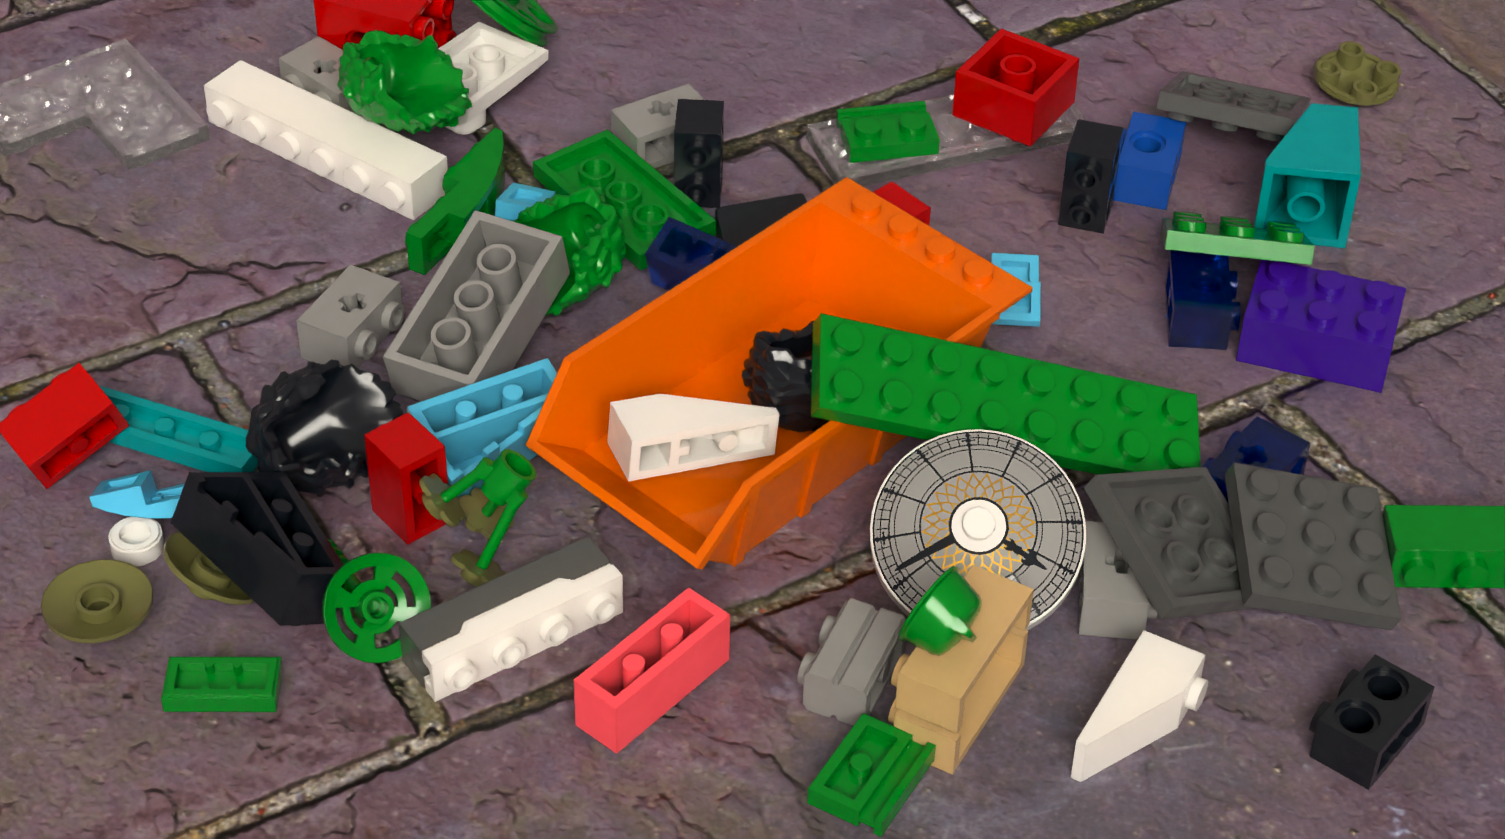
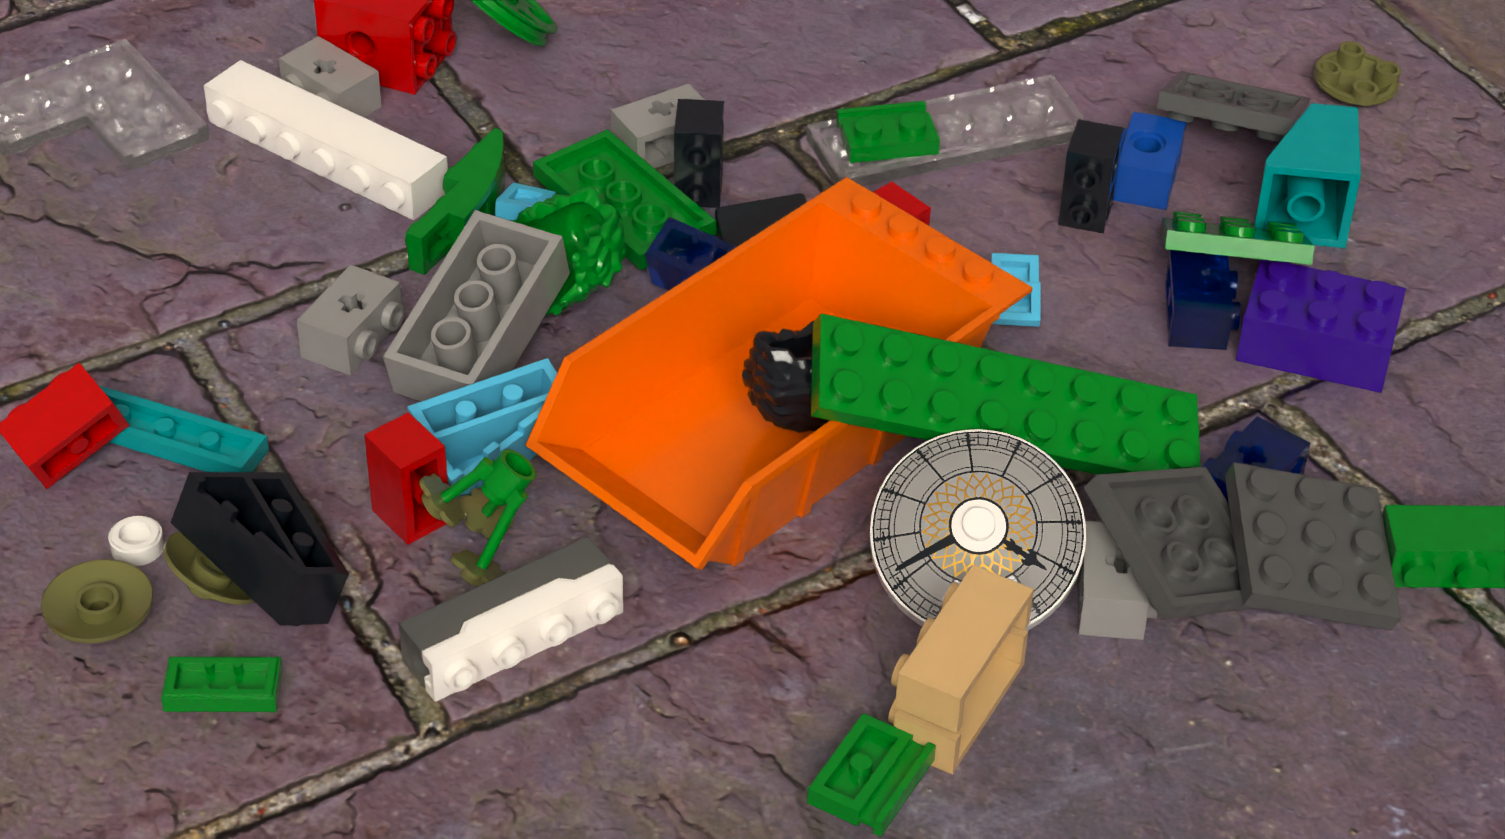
(136, 496): medium azure slope -> none
(317, 423): black hair -> none
(371, 603): green dish -> none
(402, 82): green hair -> none
(491, 67): white slope -> none
(651, 670): coral brick -> none
(683, 433): white slope -> none
(852, 661): light grey brick -> none
(943, 614): green piece -> none
(1015, 87): red brick -> none
(1141, 703): white slope -> none
(1370, 720): black brick -> none

